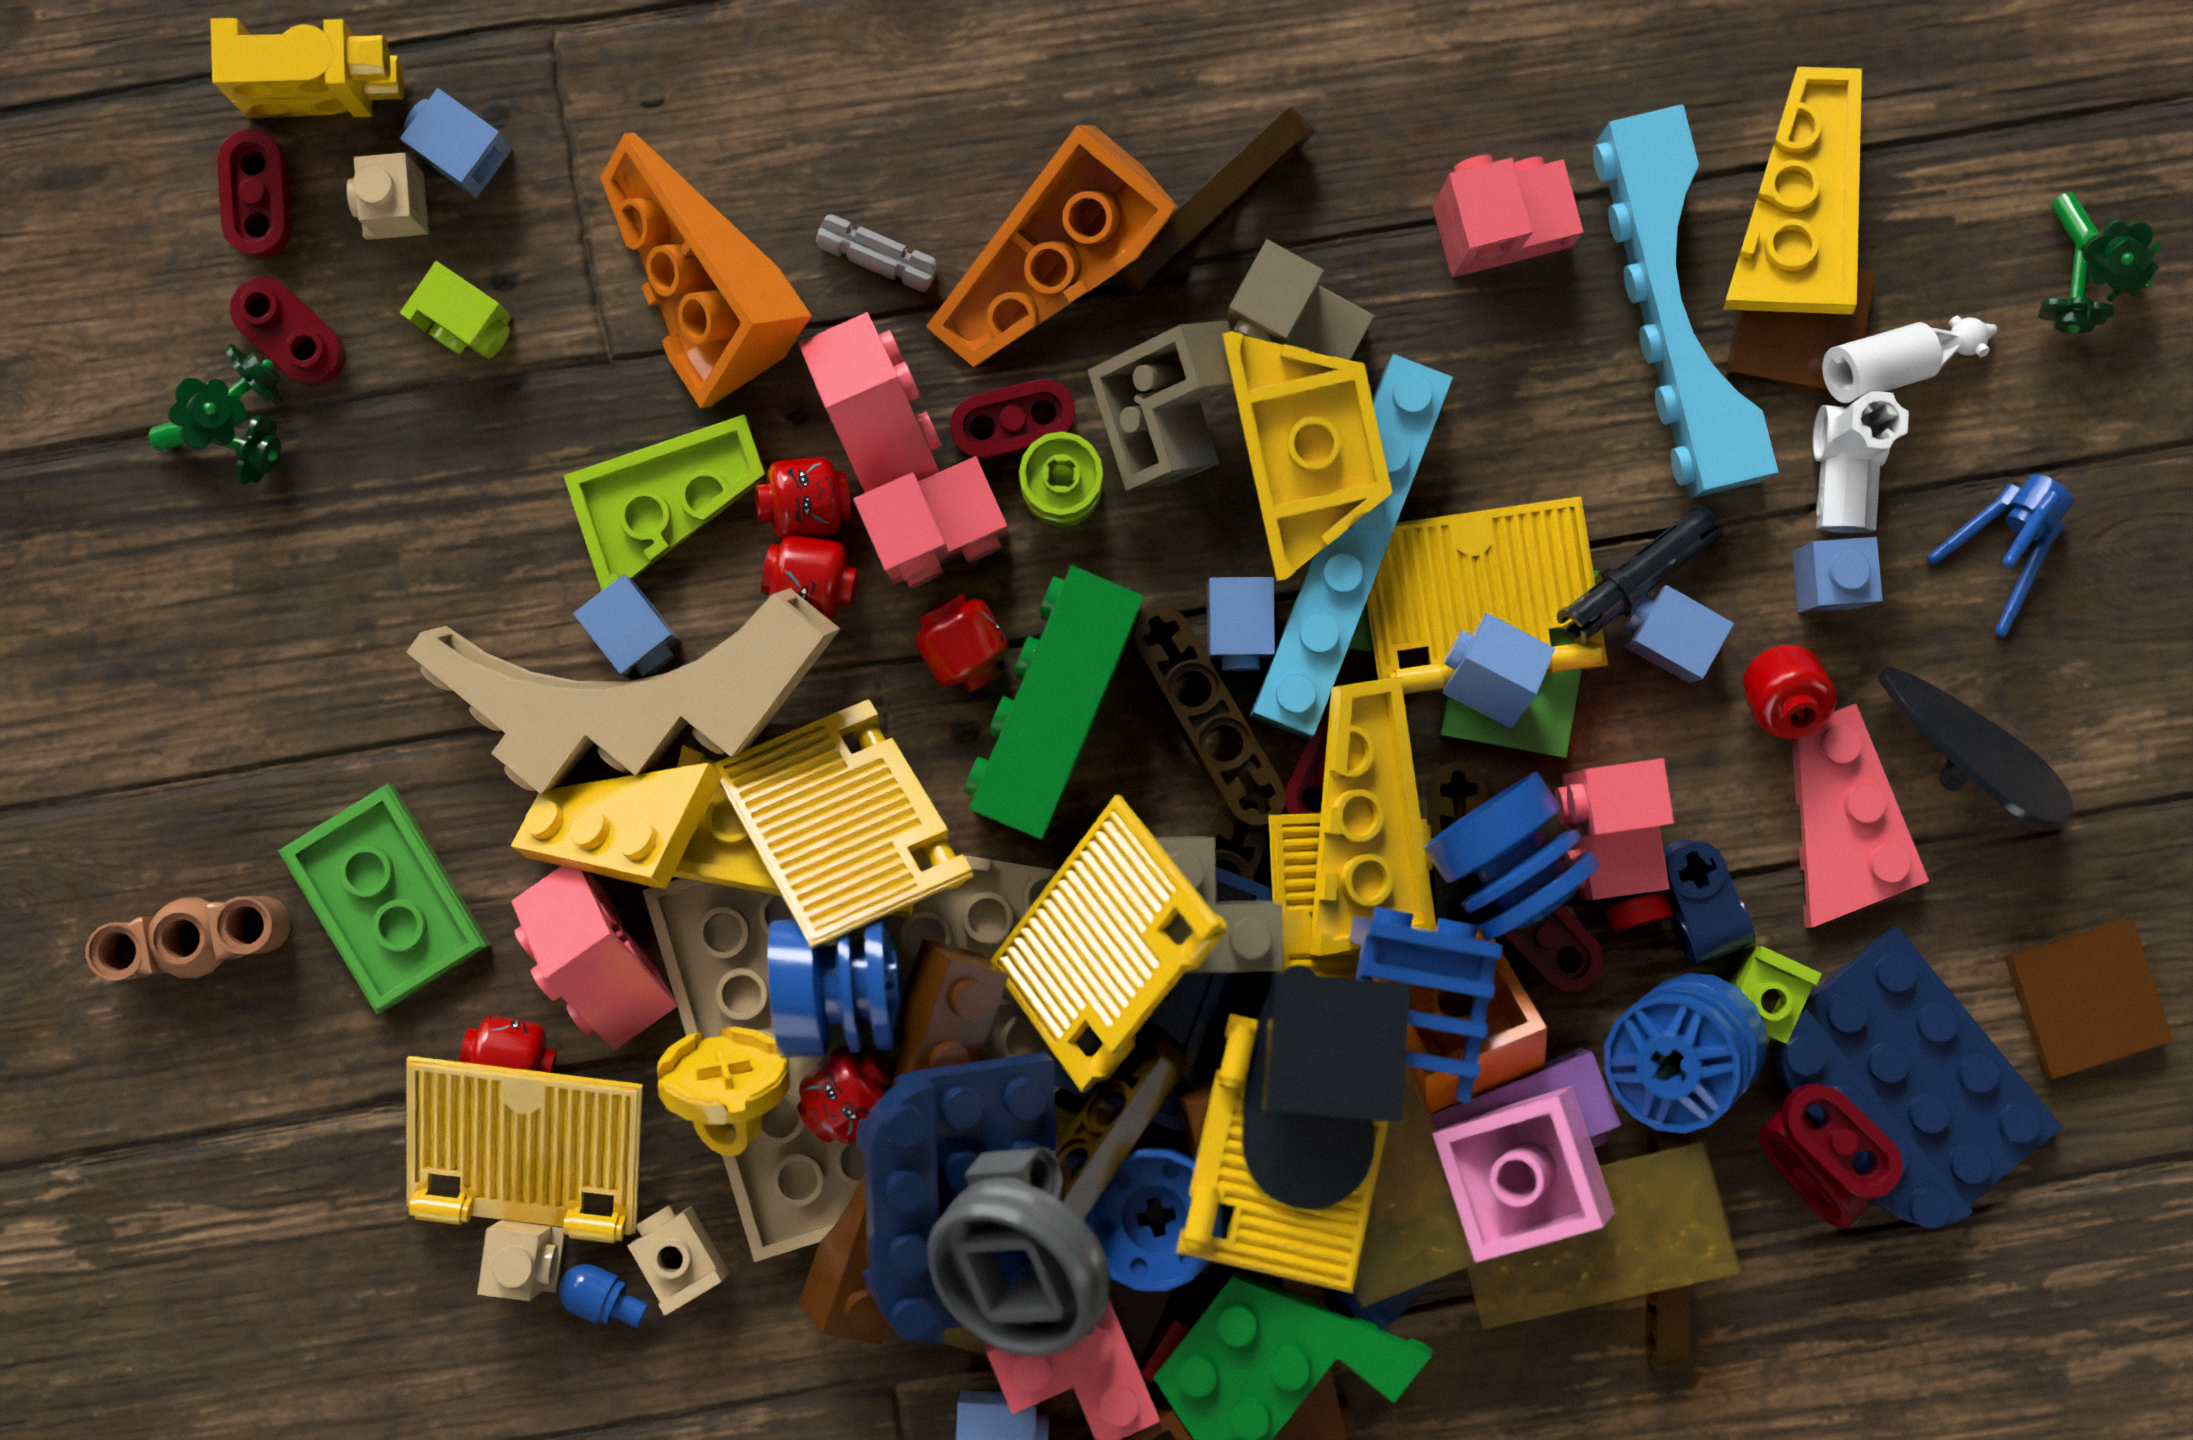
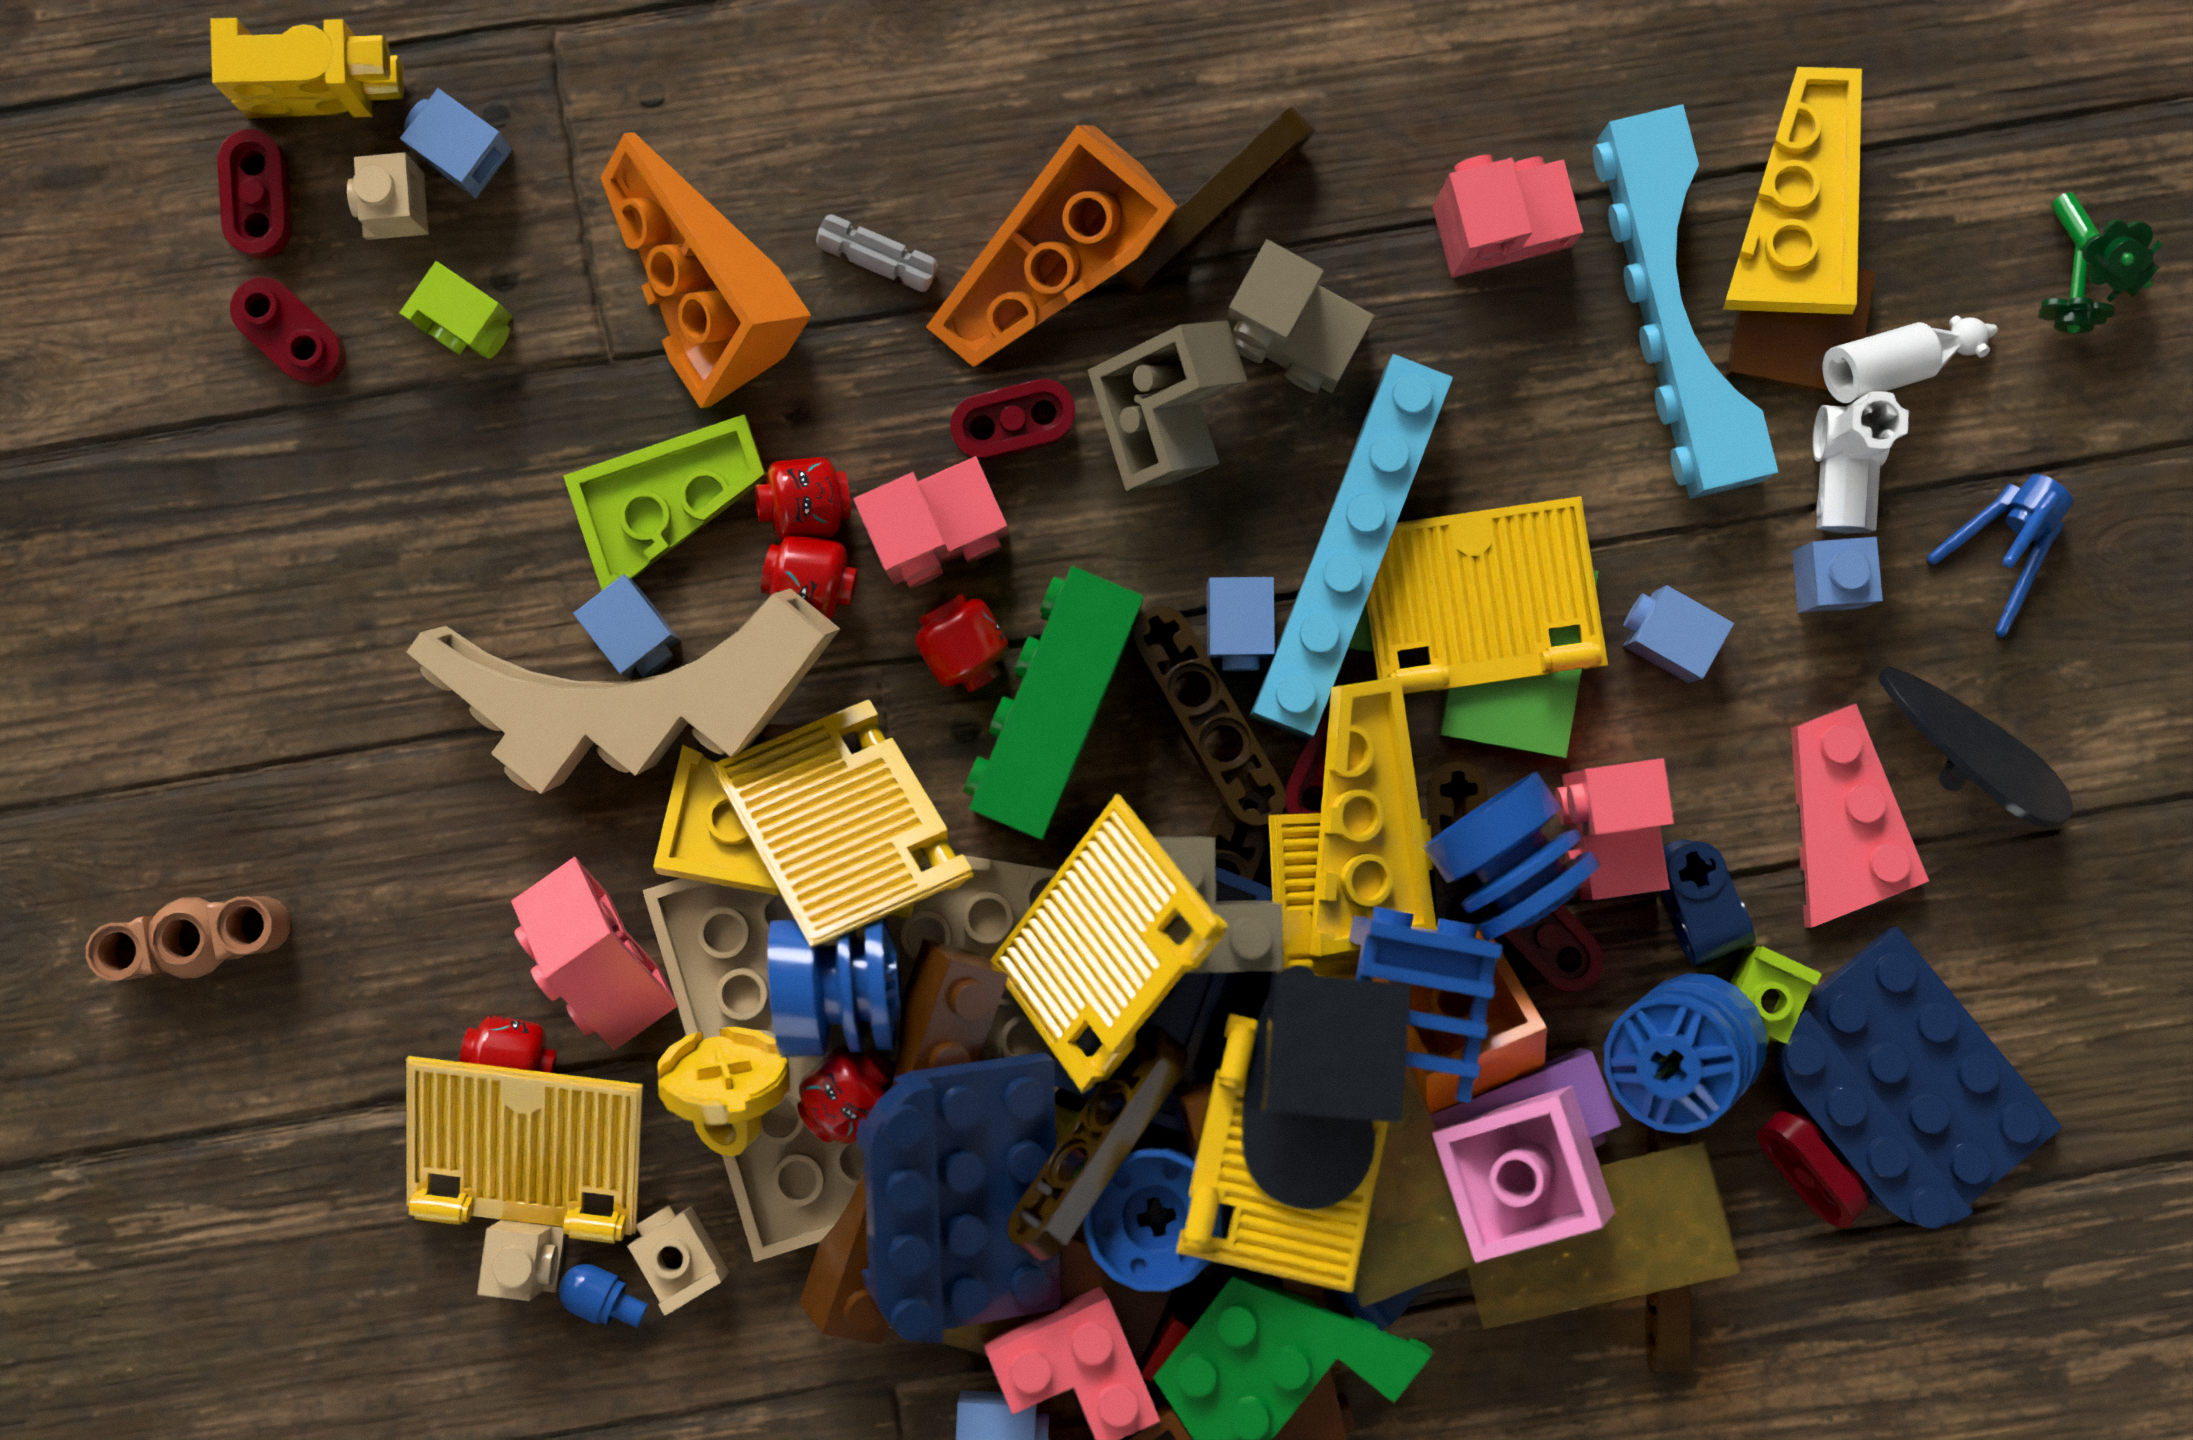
(212, 411): dark green plant -> none
(384, 898): bright green tile -> none
(620, 825): yellow wing -> none
(868, 402): coral brick -> none
(1012, 1207): dark grey piece -> none
(1061, 479): lime wheel -> none
(1307, 444): yellow wing -> none
(1496, 669): medium blue brick -> none
(1622, 588): black pin -> none
(1639, 911): red tile -> none
(1789, 692): red head -> none
(1840, 1138): dark red plate -> none
(2088, 998): reddish brown tile -> none

